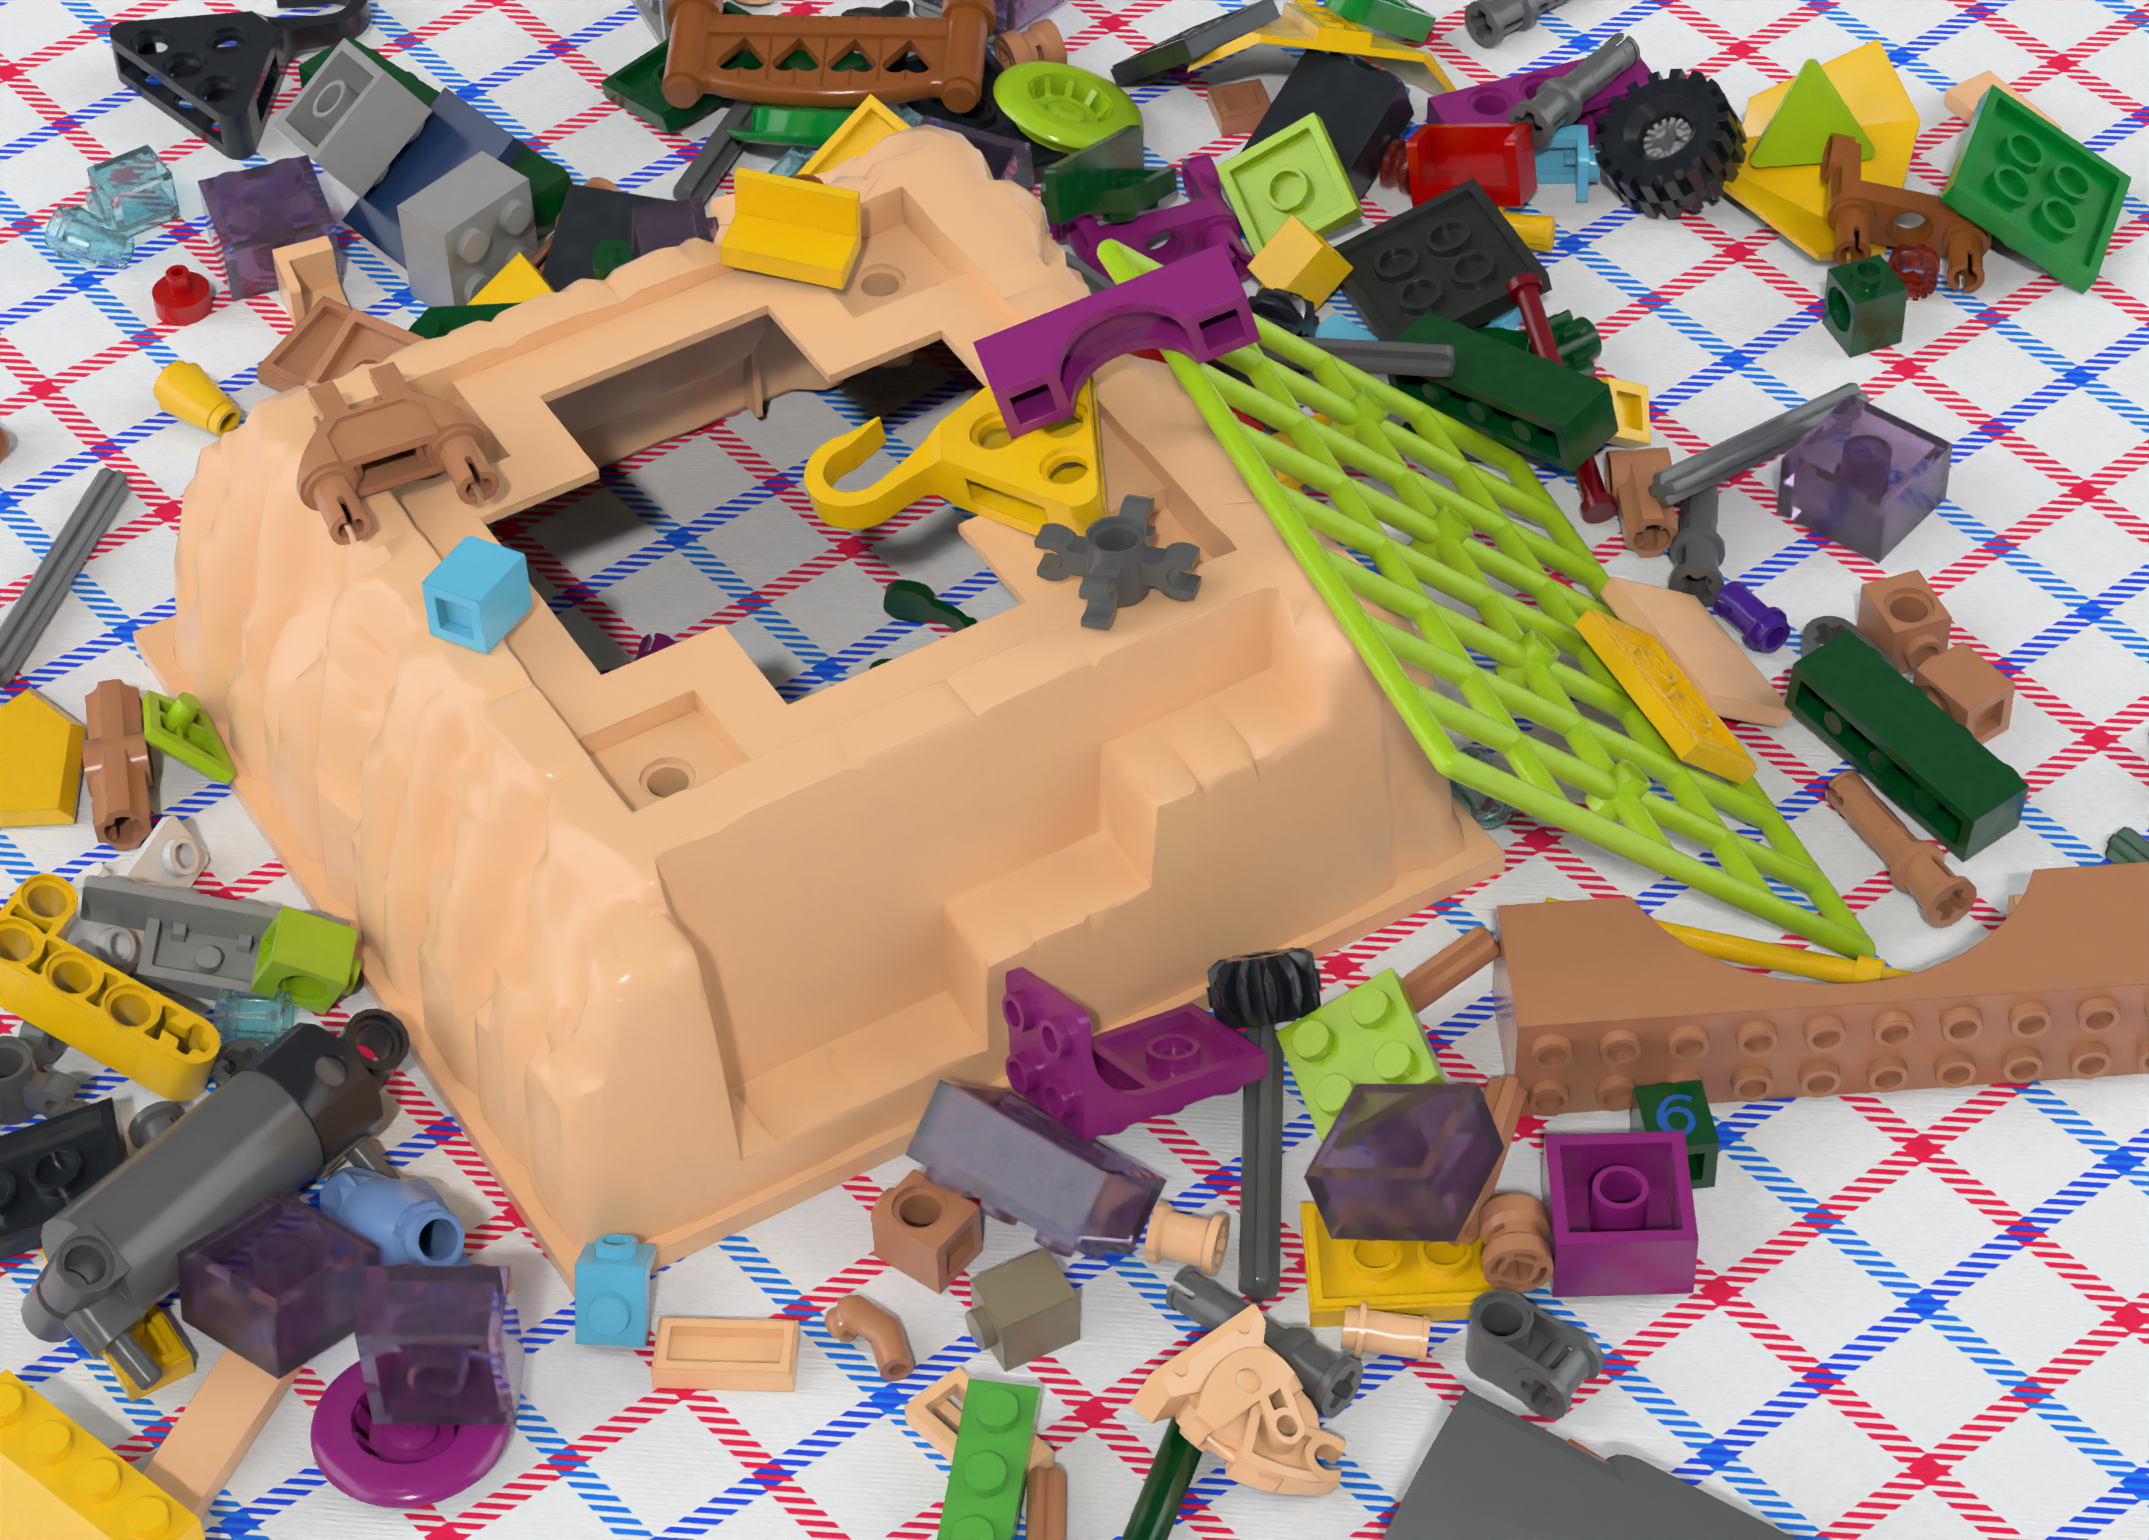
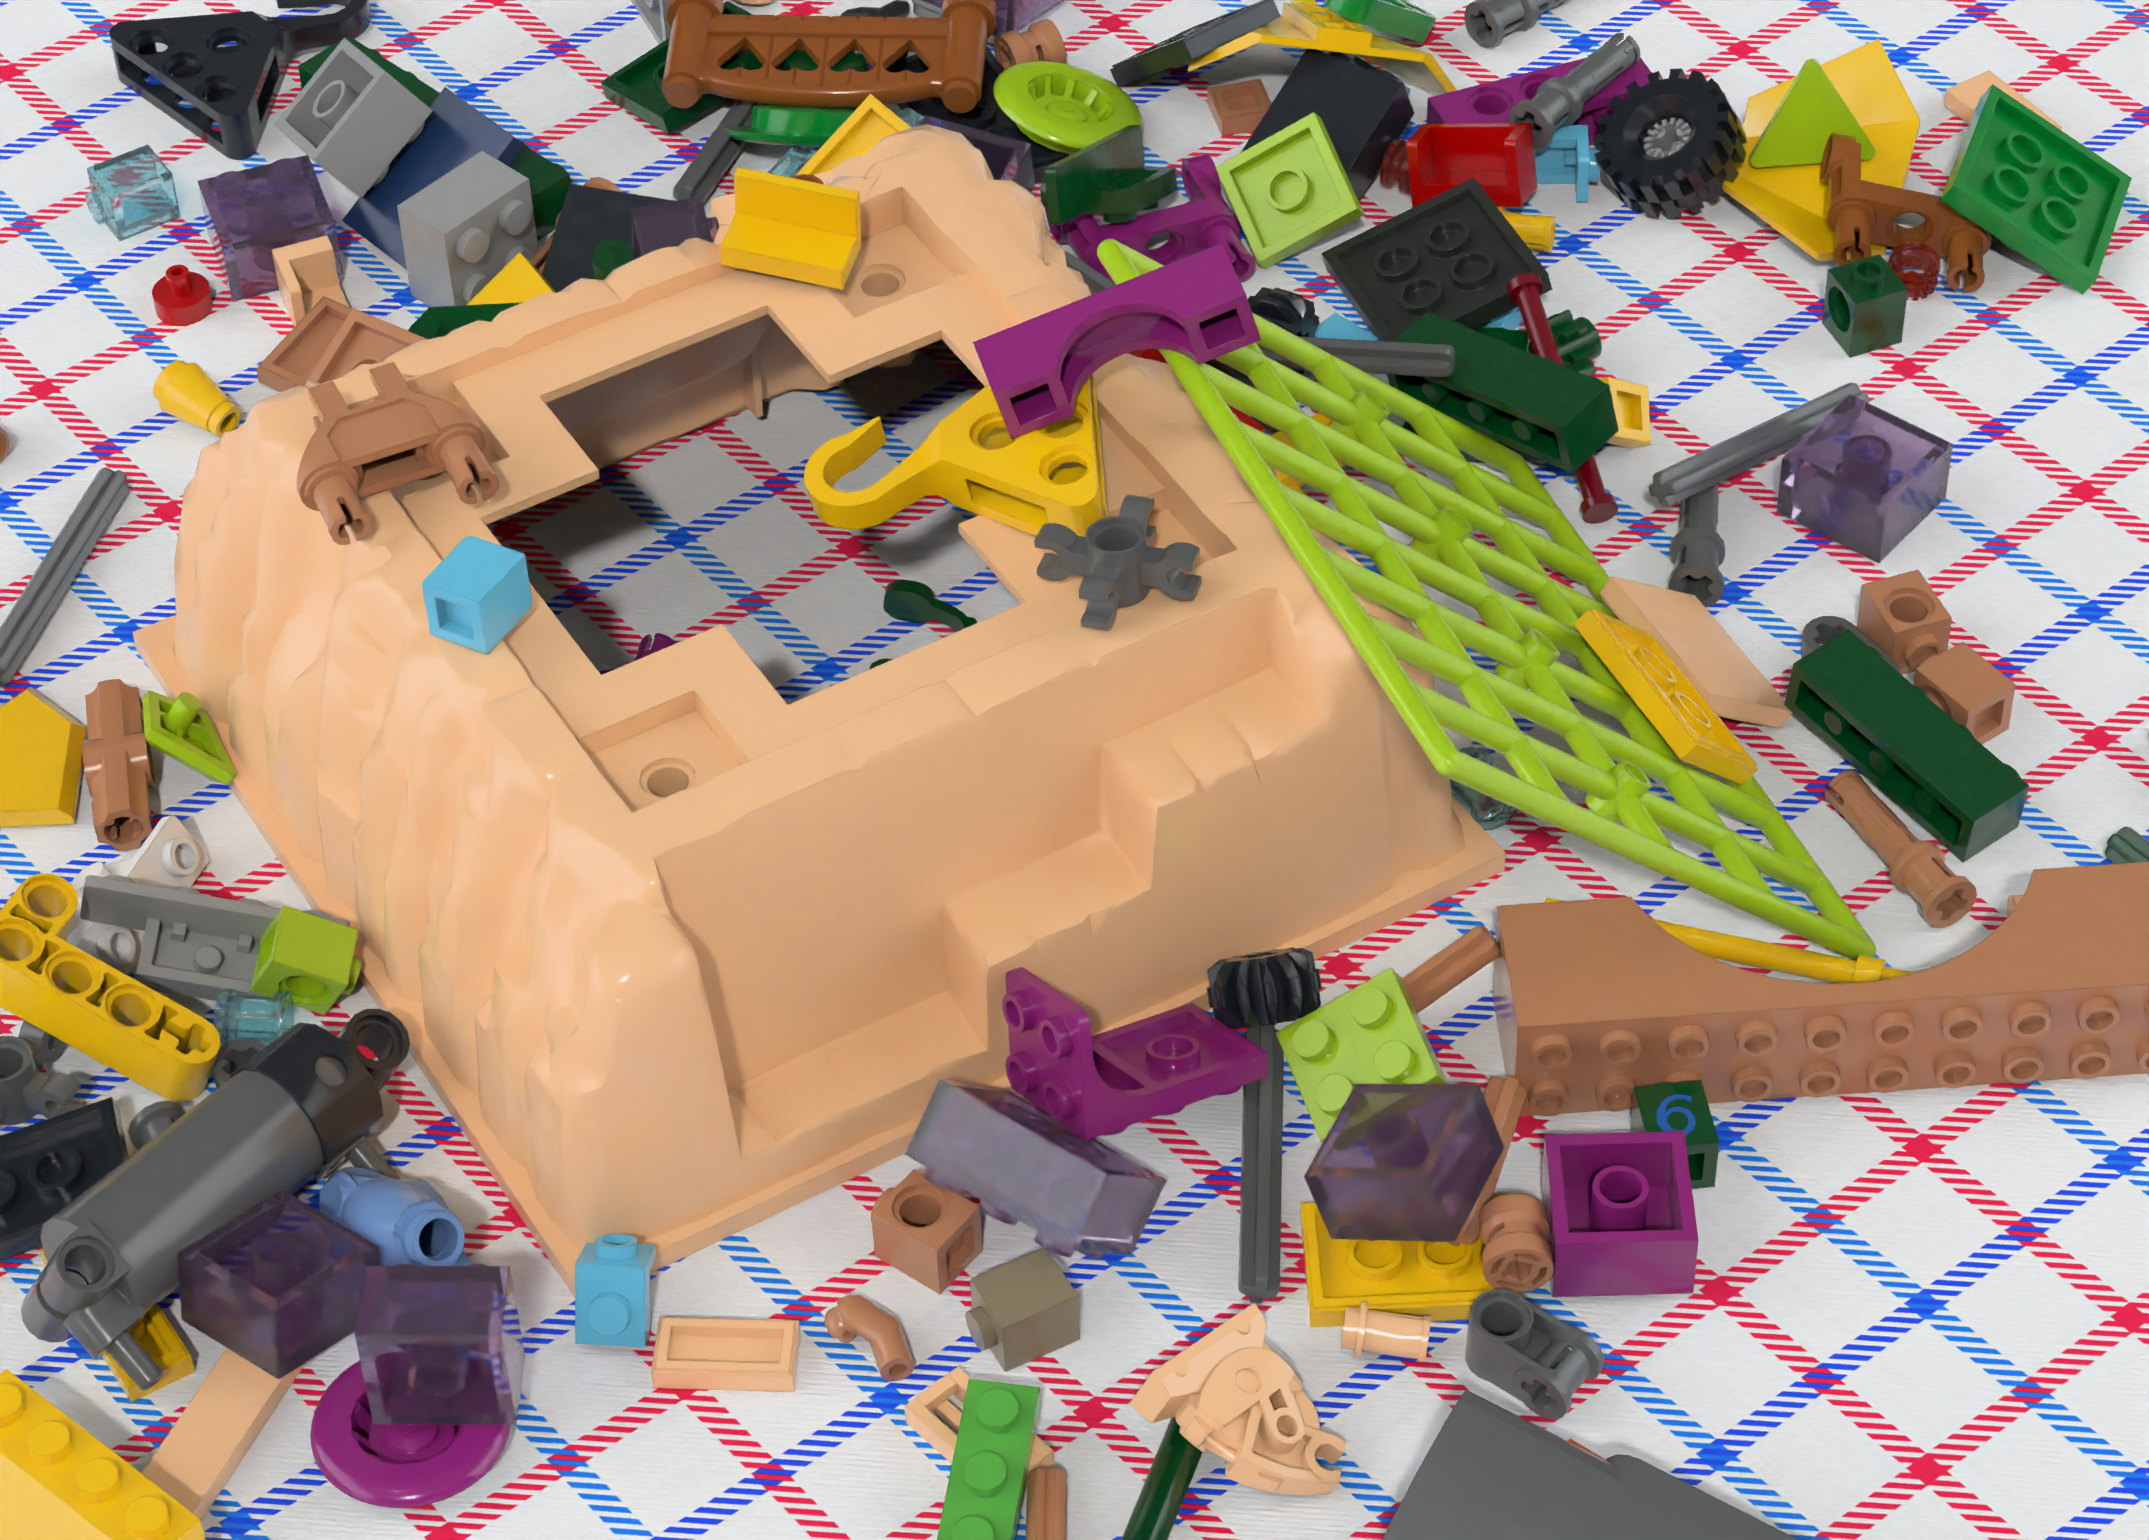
(87, 238): clear light blue cone -> none
(1187, 1238): light nougat bush -> none
(1300, 263): yellow brick -> none
(1325, 1377): dark grey pin -> none
(1644, 522): nougat piece -> none
(1761, 625): dark purple pin -> none

